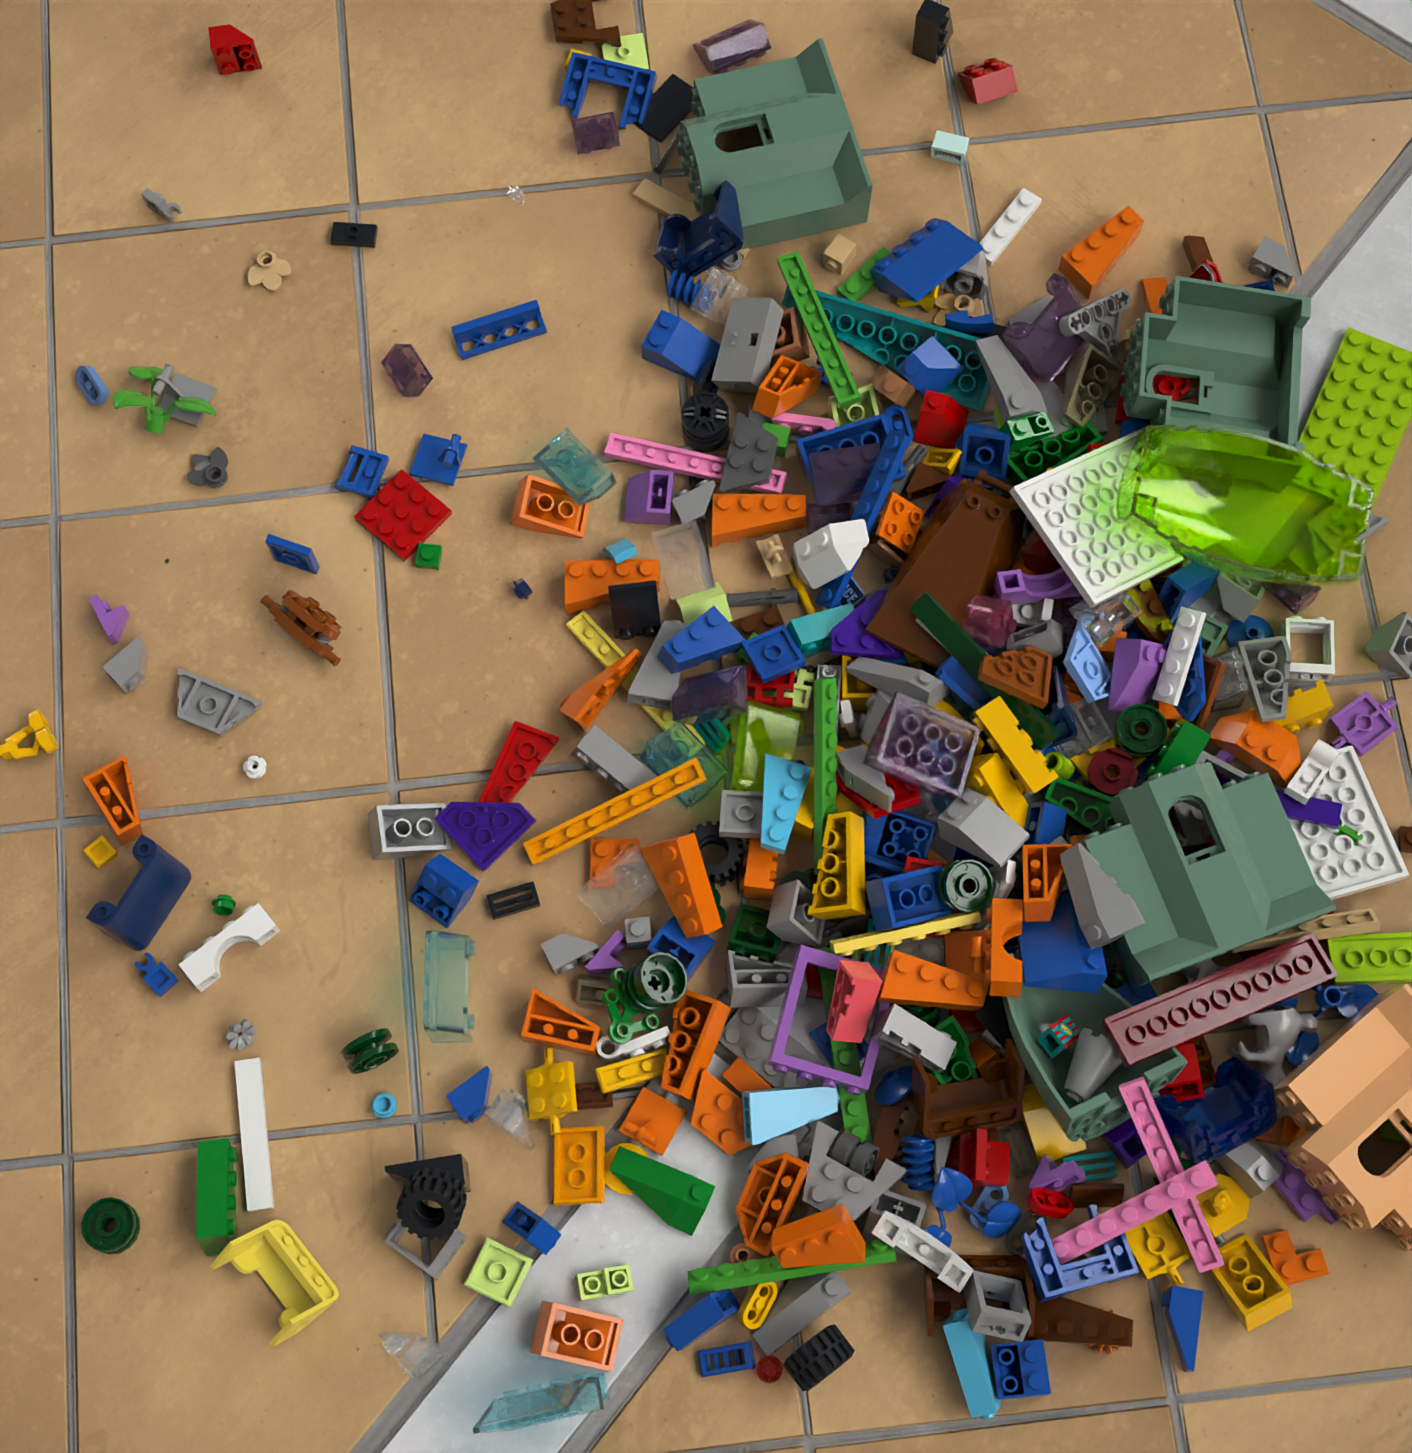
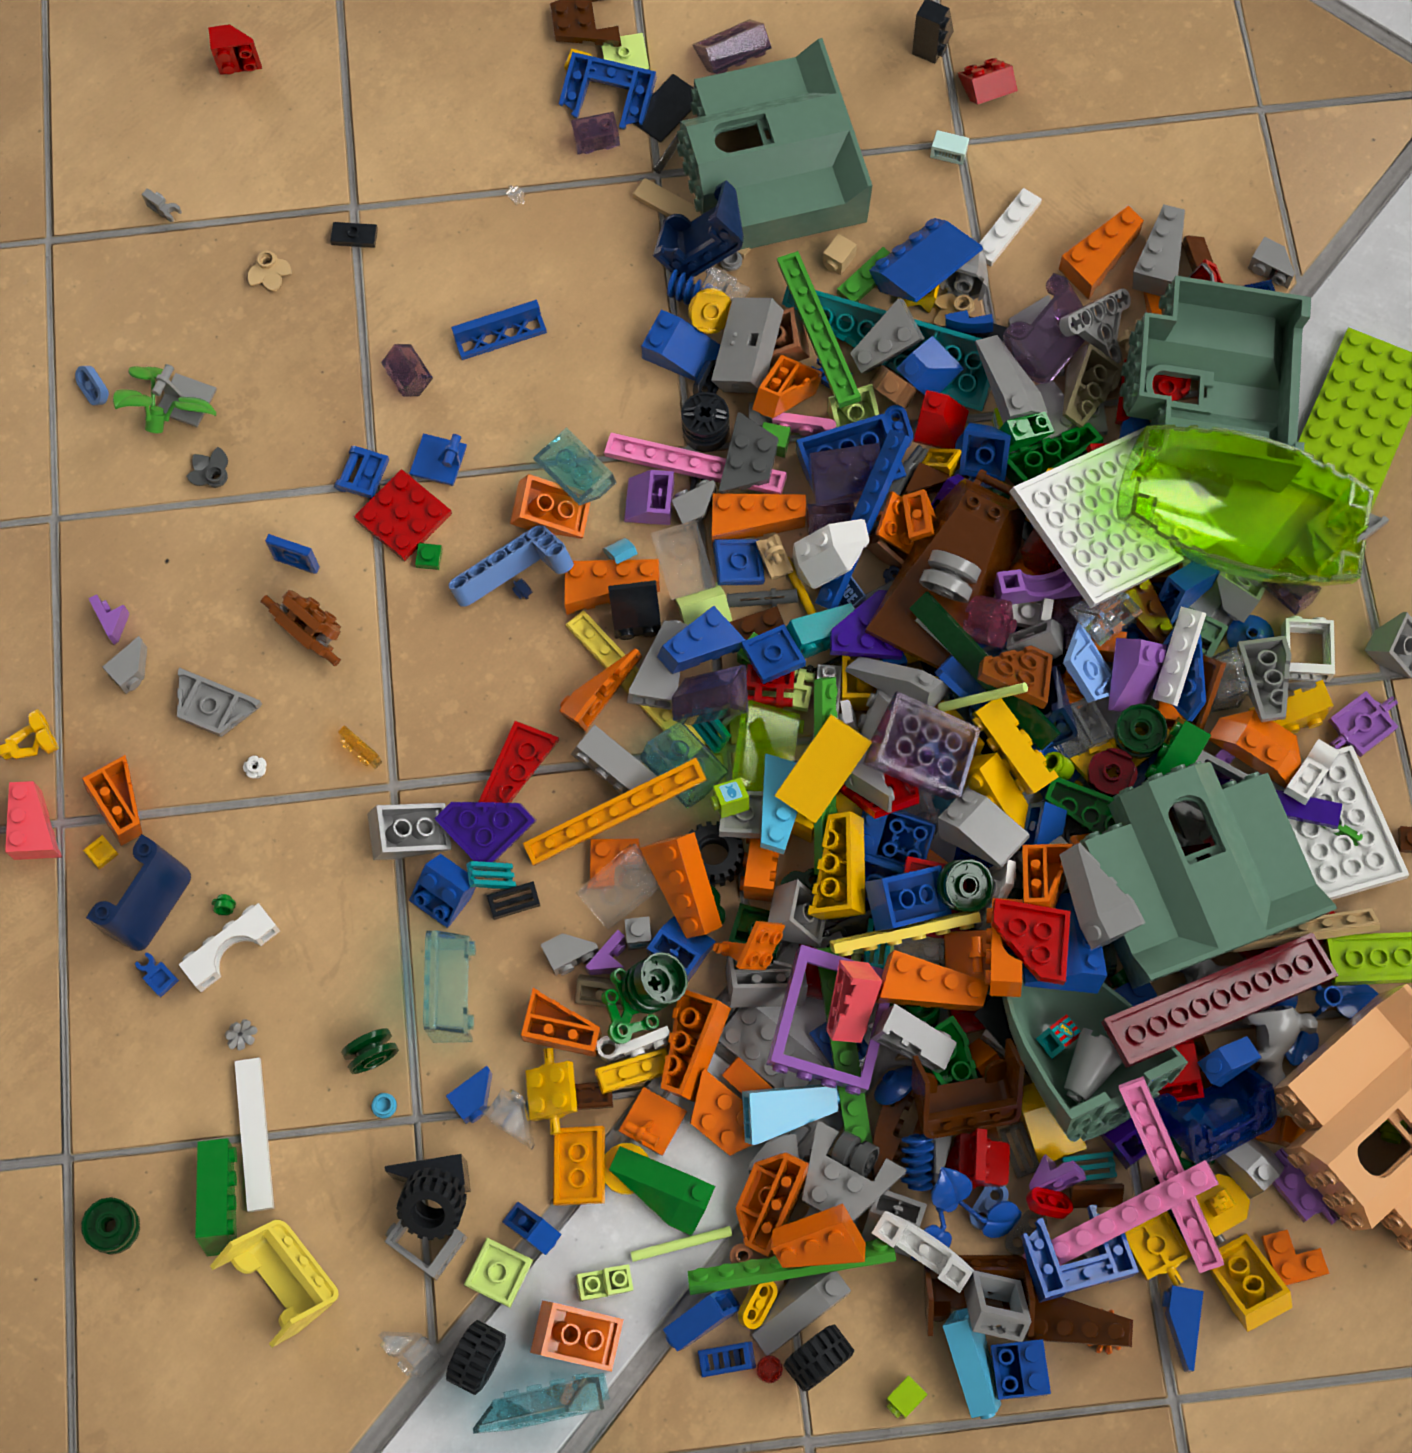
(28, 824): none -> coral wedge
(366, 754): none -> clear yellow plate
(474, 868): none -> teal tile
(475, 1357): none -> black tyre
(509, 561): none -> medium blue beam
(681, 1243): none -> yellowish green bar
(709, 310): none -> yellow tile
(730, 798): none -> lime brick
(738, 562): none -> blue tile
(758, 950): none -> orange plate
(823, 768): none -> yellow tile
(888, 338): none -> light grey wedge
(905, 1398): none -> lime brick
(919, 515): none -> orange slope
(950, 576): none -> light grey wheel
(983, 697): none -> yellowish green bar
(1036, 936): none -> red plate
(1161, 253): none -> light grey wedge
(1229, 1061): none -> blue slope

